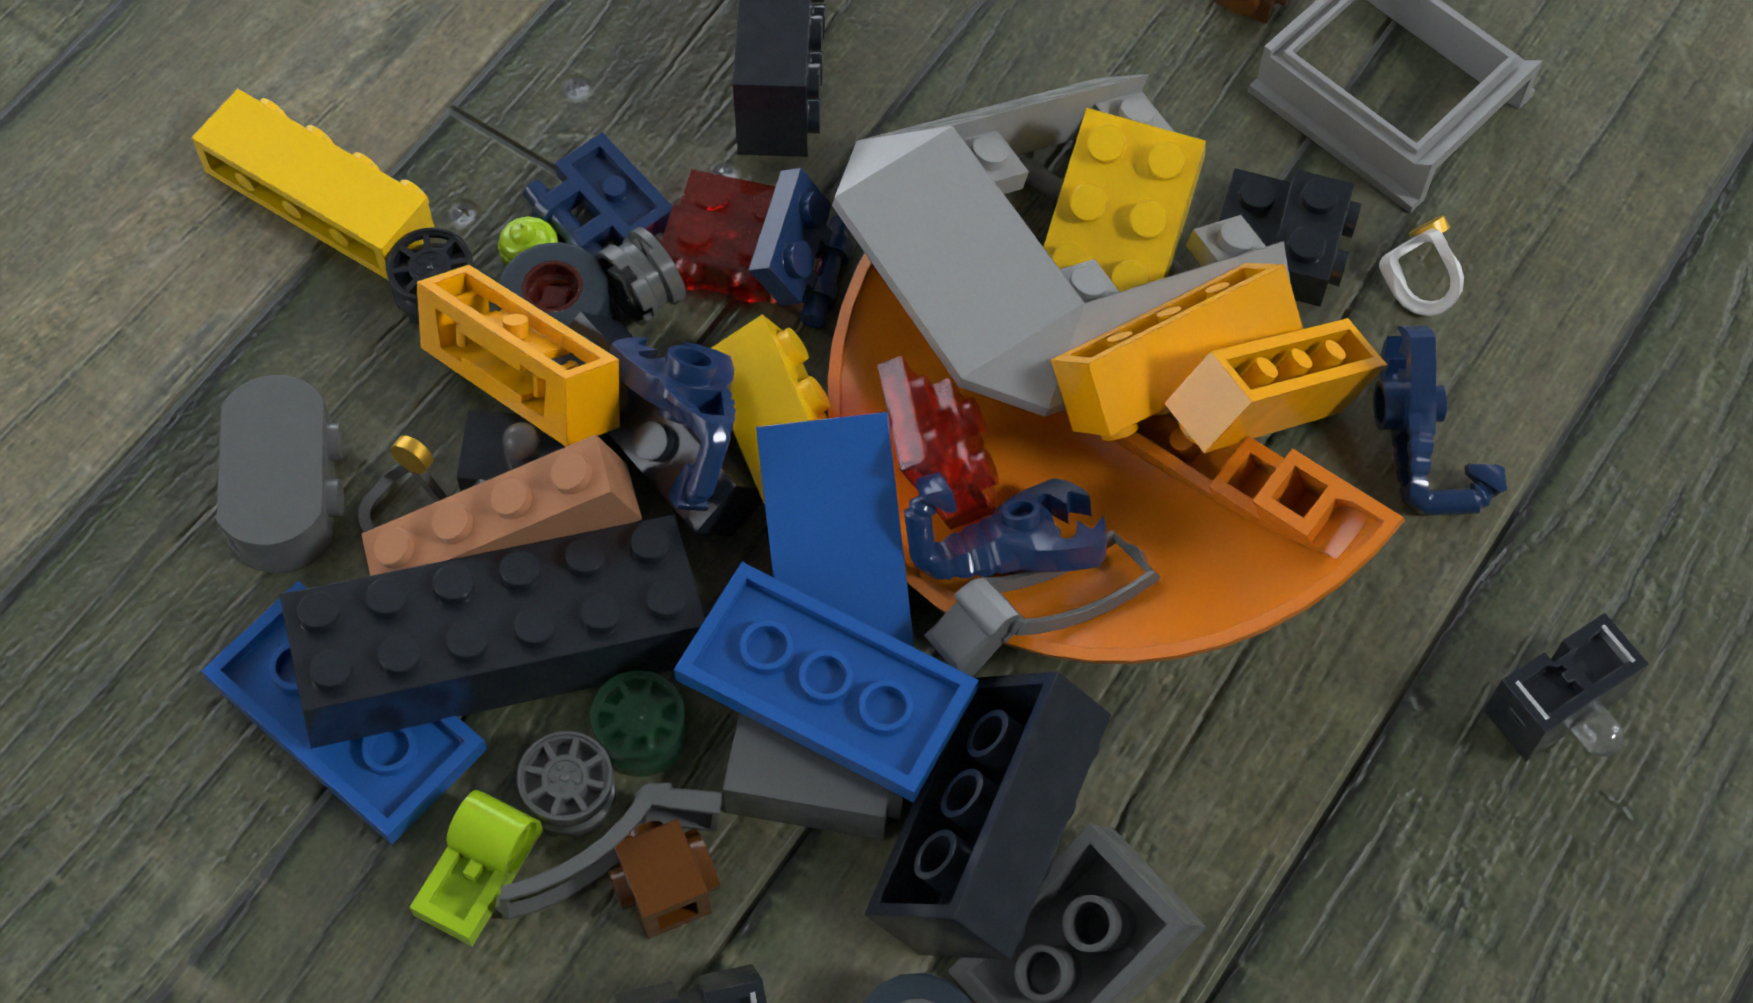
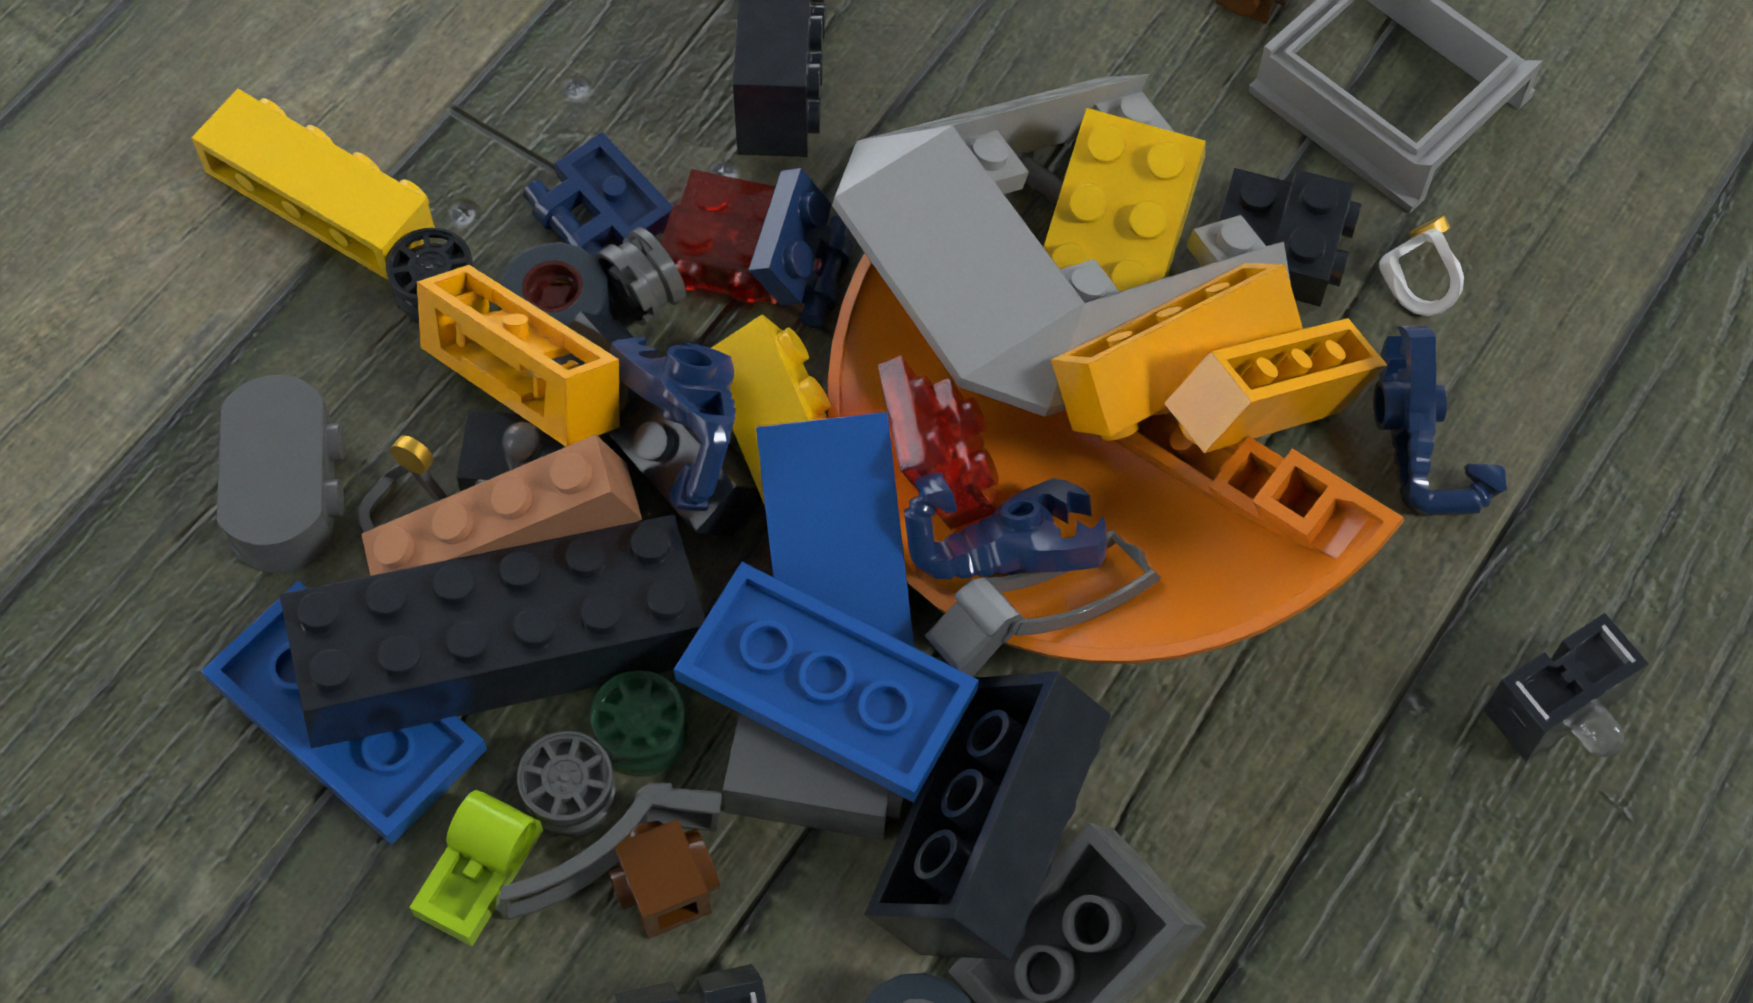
(522, 235): lime plate -> none

